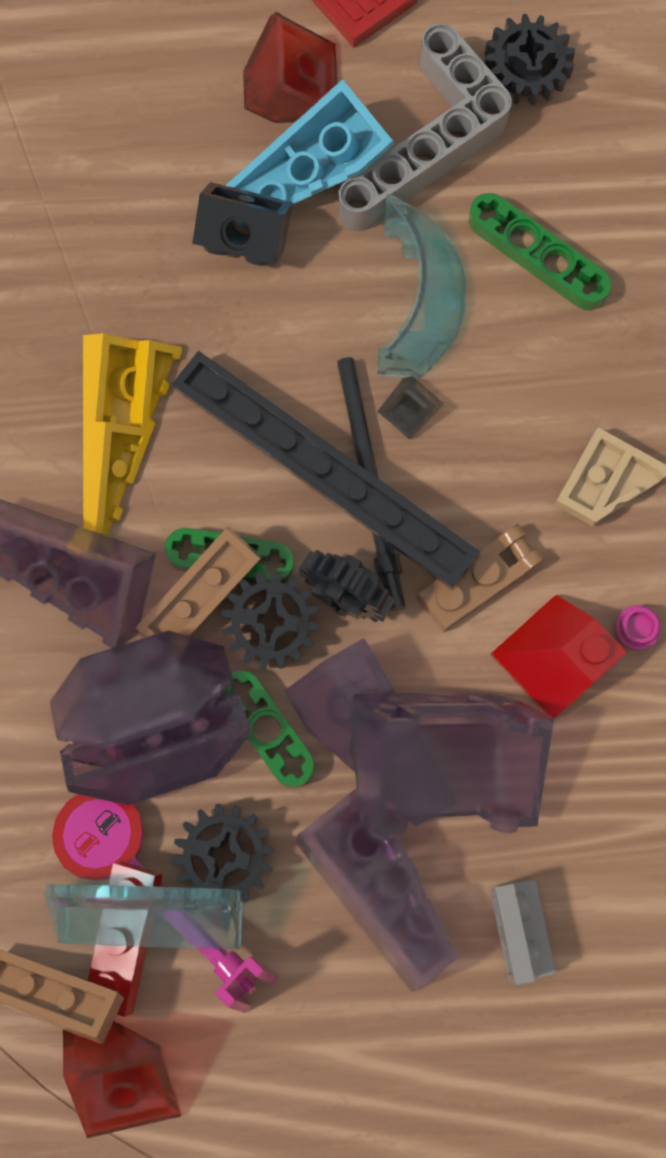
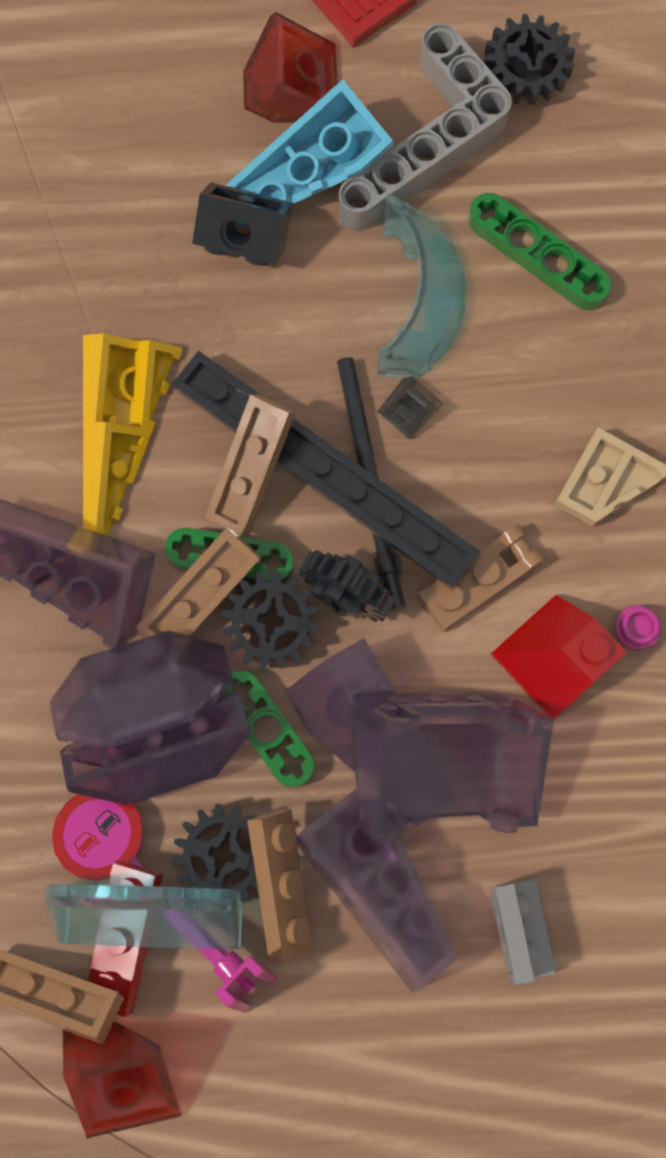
(249, 464): none -> medium nougat plate
(280, 885): none -> medium nougat plate

